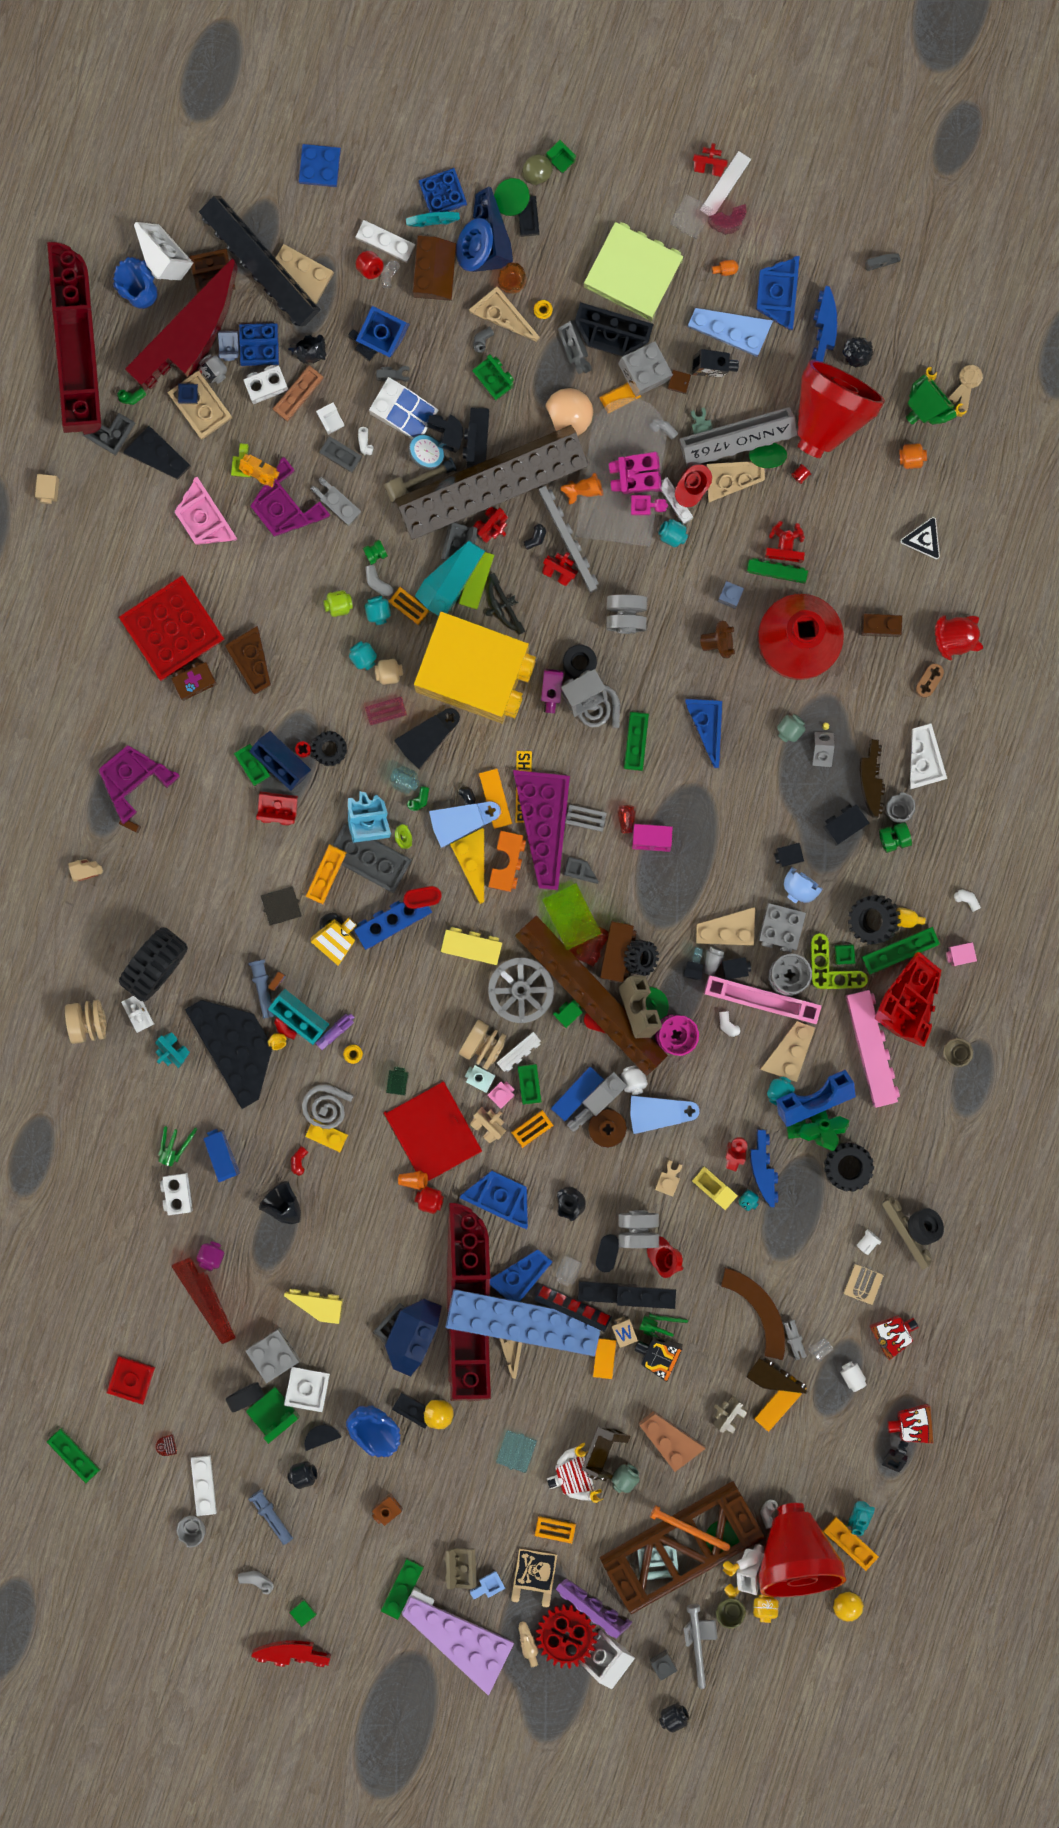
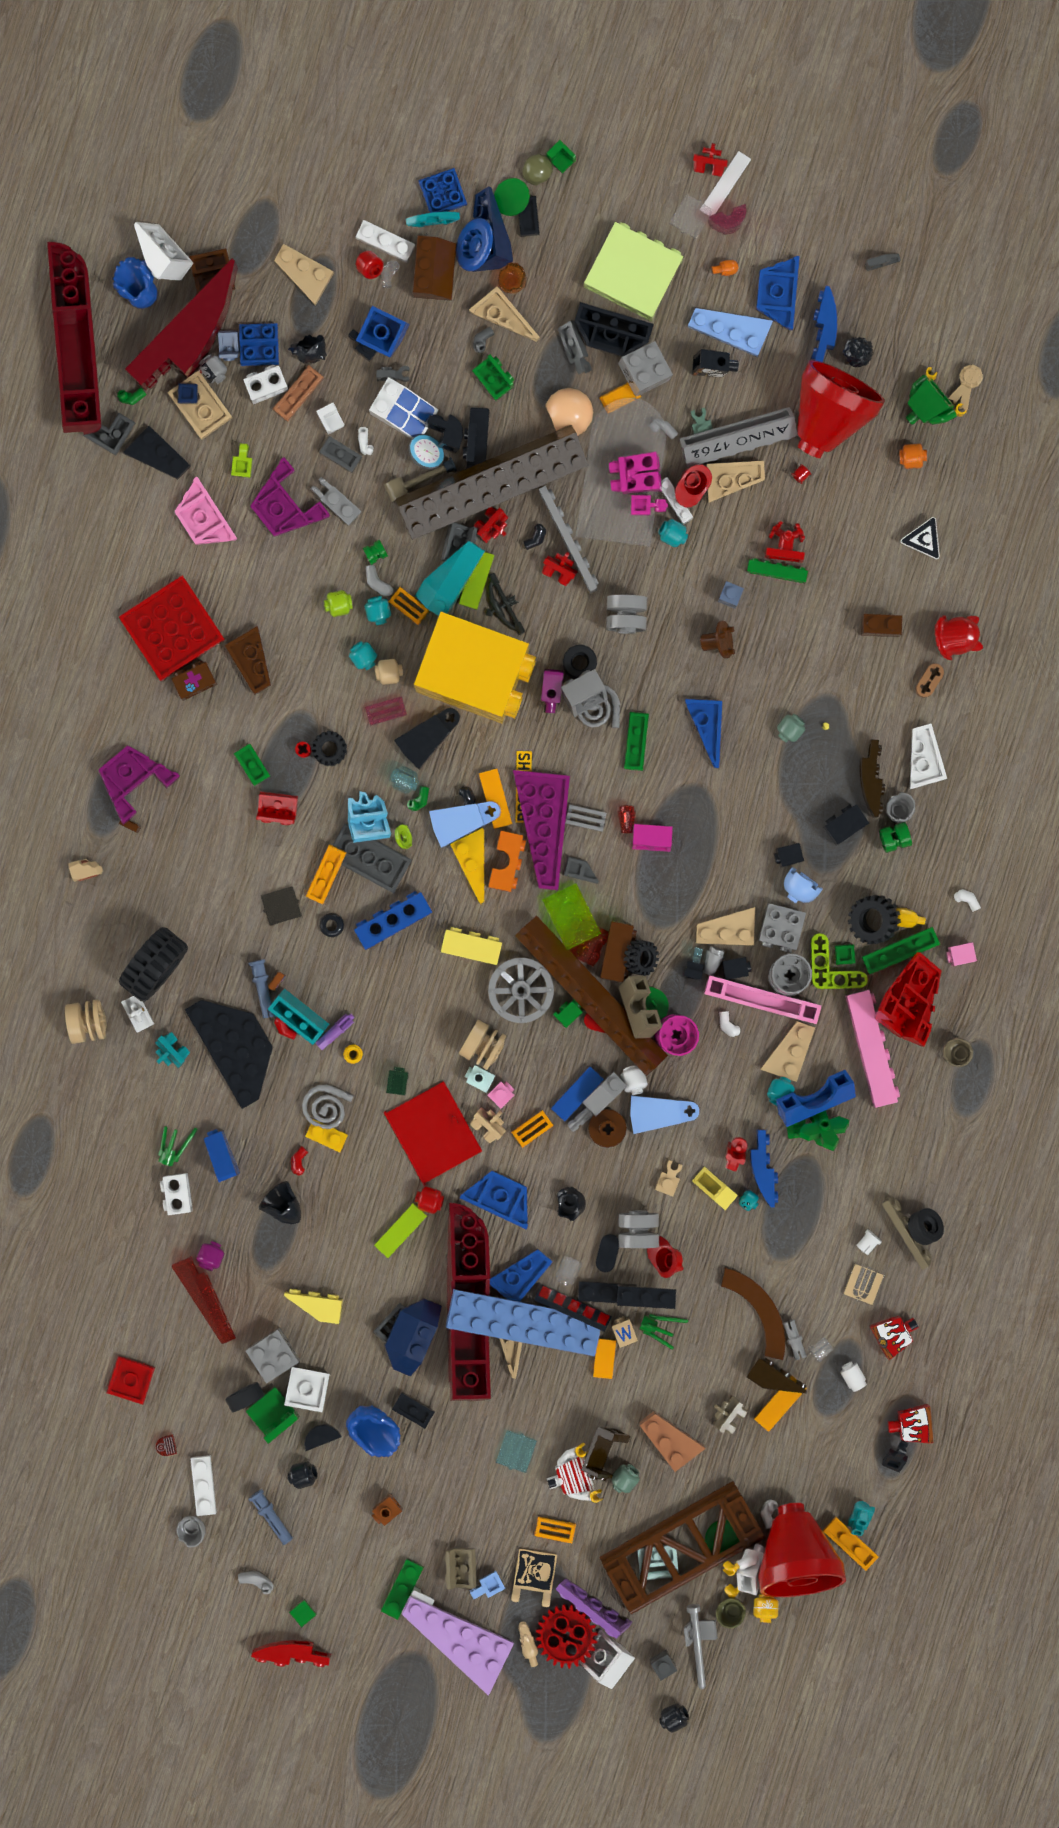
(47, 488): tan brick -> none
(73, 1455): green tile -> none
(250, 466): light orange hinge -> none
(259, 261): black brick -> none
(277, 1041): yellow plate -> none
(280, 760): dark blue brick -> none
(319, 165): blue plate -> none
(335, 939): yellow torso -> none
(400, 1230): none -> lime tile
(413, 1180): orange cone -> none
(422, 897): red tile -> none
(438, 1414): yellow hair -> none
(519, 1051): white piece -> none
(529, 1084): green plate -> none
(543, 303): yellow plate -> none
(585, 487): orange animal -> none
(656, 1513): orange bar -> none
(659, 1356): torso -> none
(679, 382): reddish brown tile -> none
(768, 456): green piece -> none
(796, 656): red cone -> none
(823, 749): light grey bracket -> none
(848, 1606): yellow hair -> none
(864, 1174): black tyre -> none

